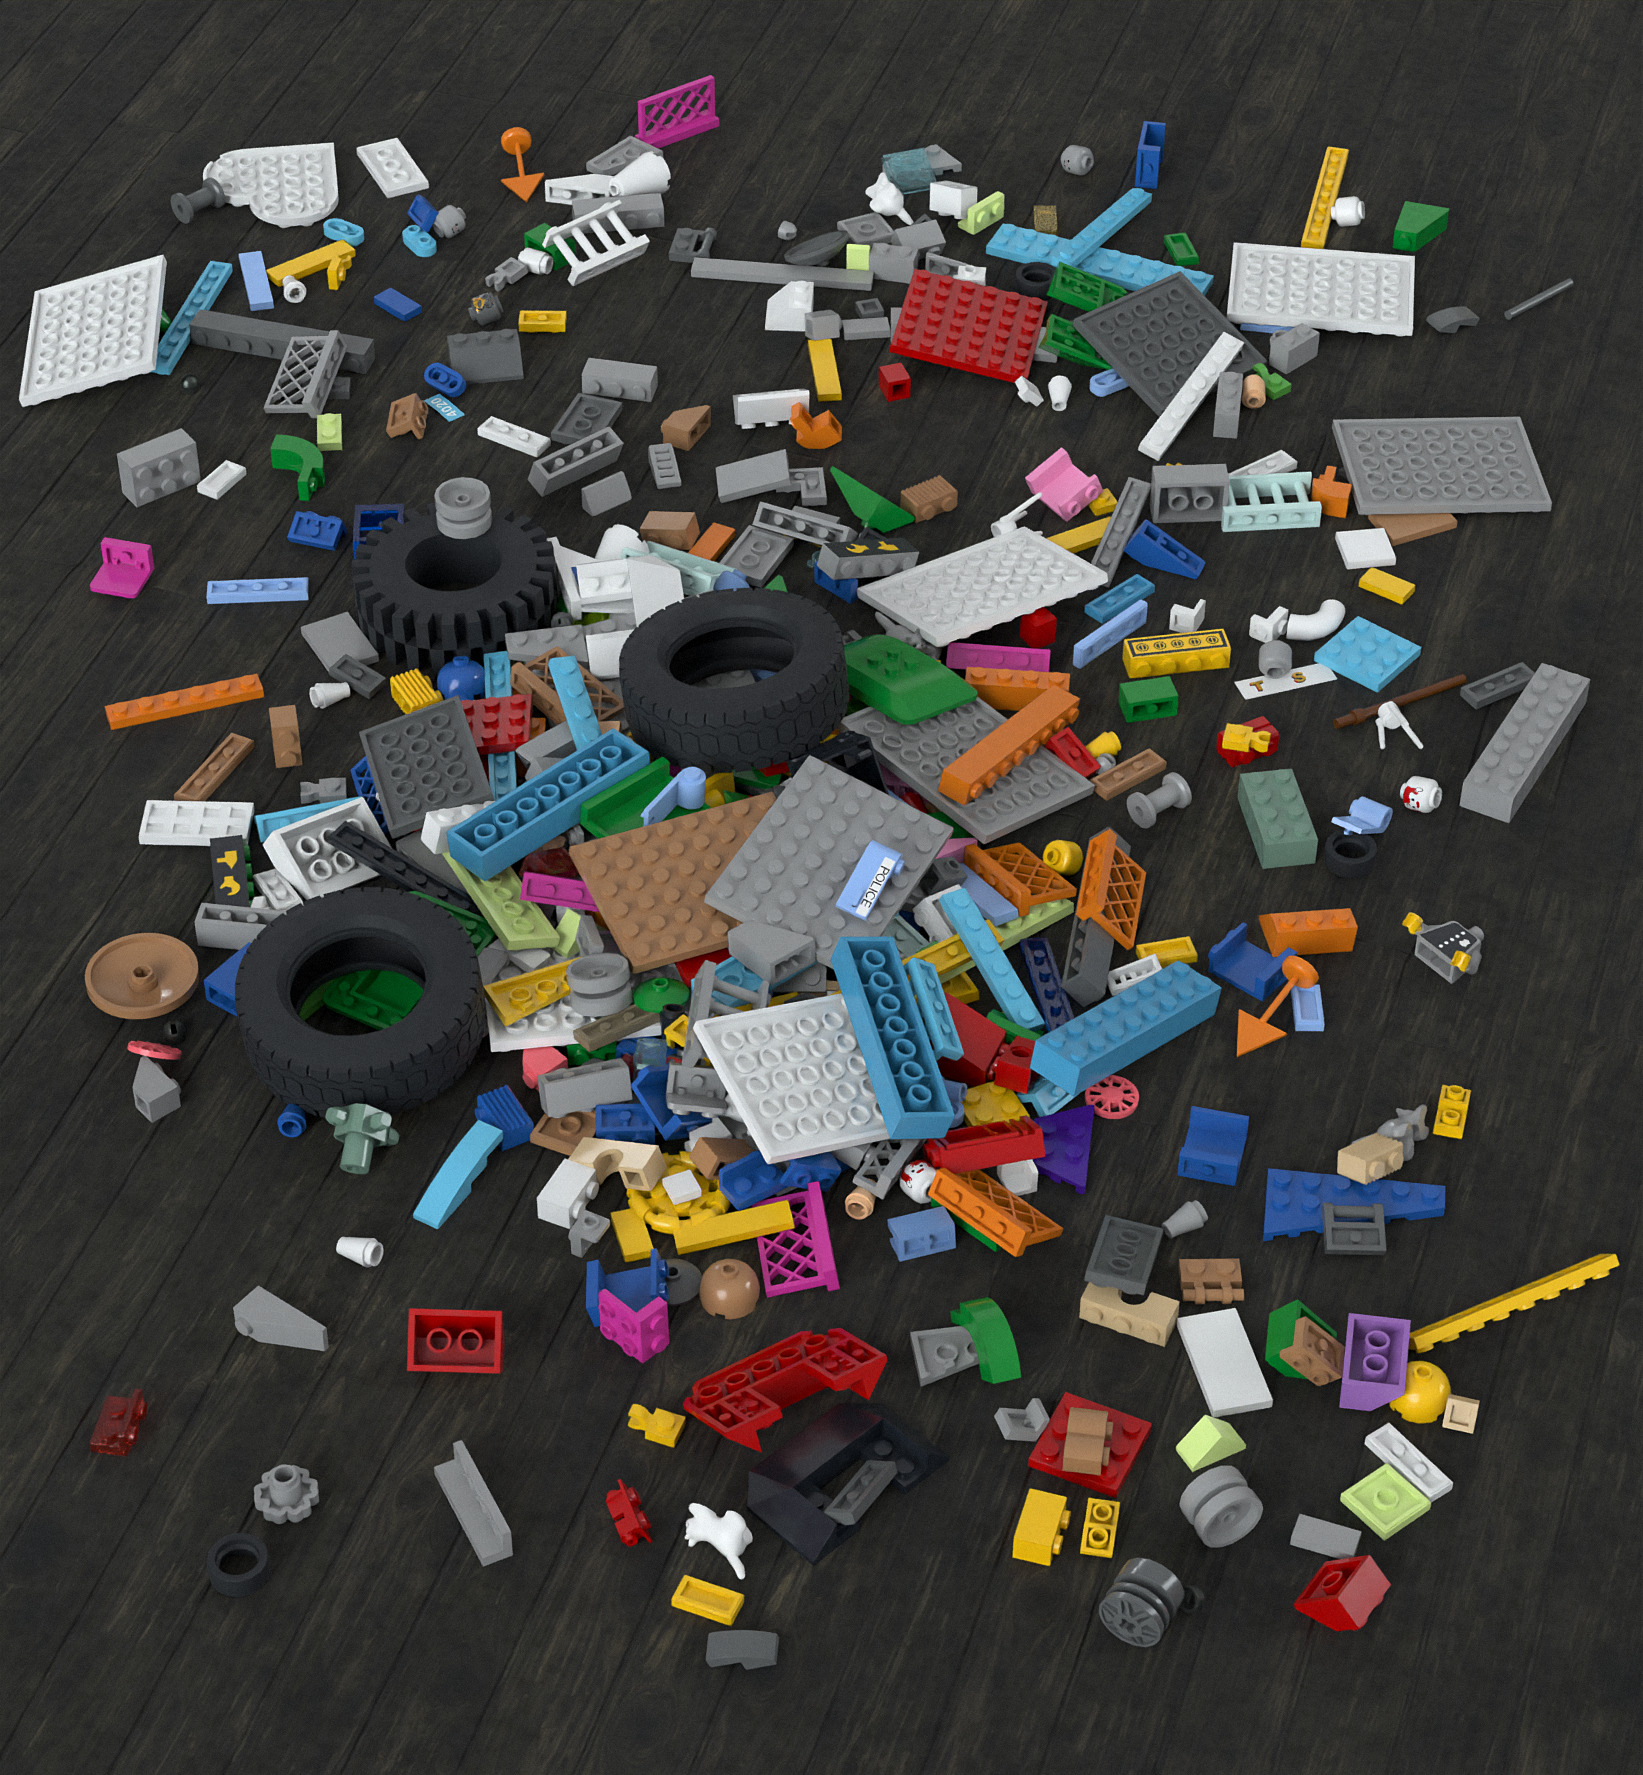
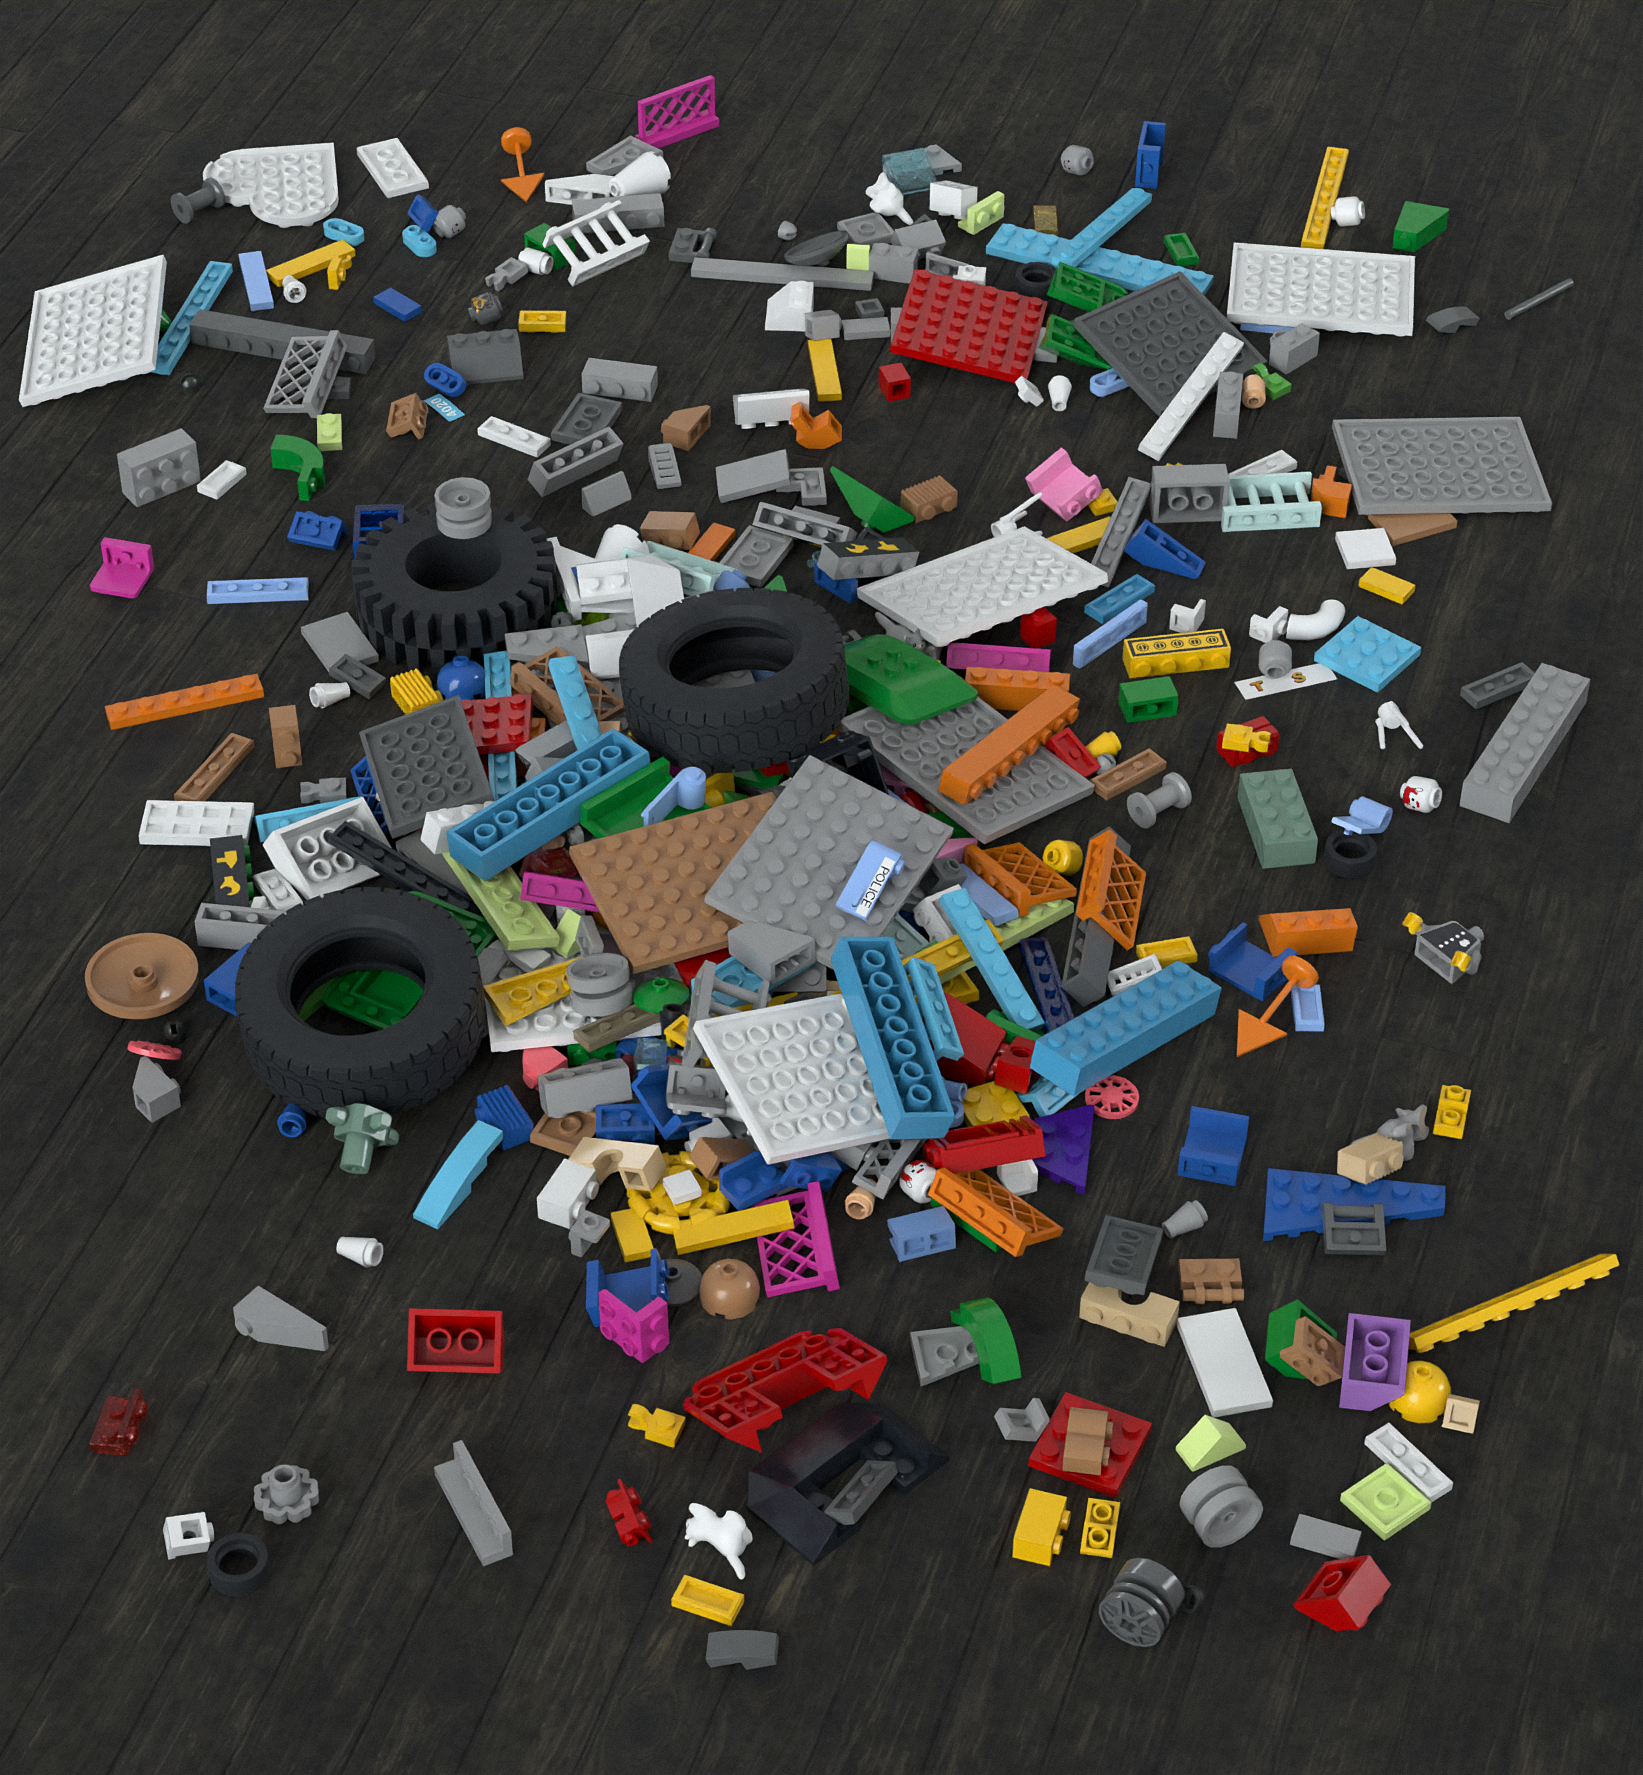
(190, 1524): none -> white brick
(1360, 715): reddish brown bar -> none

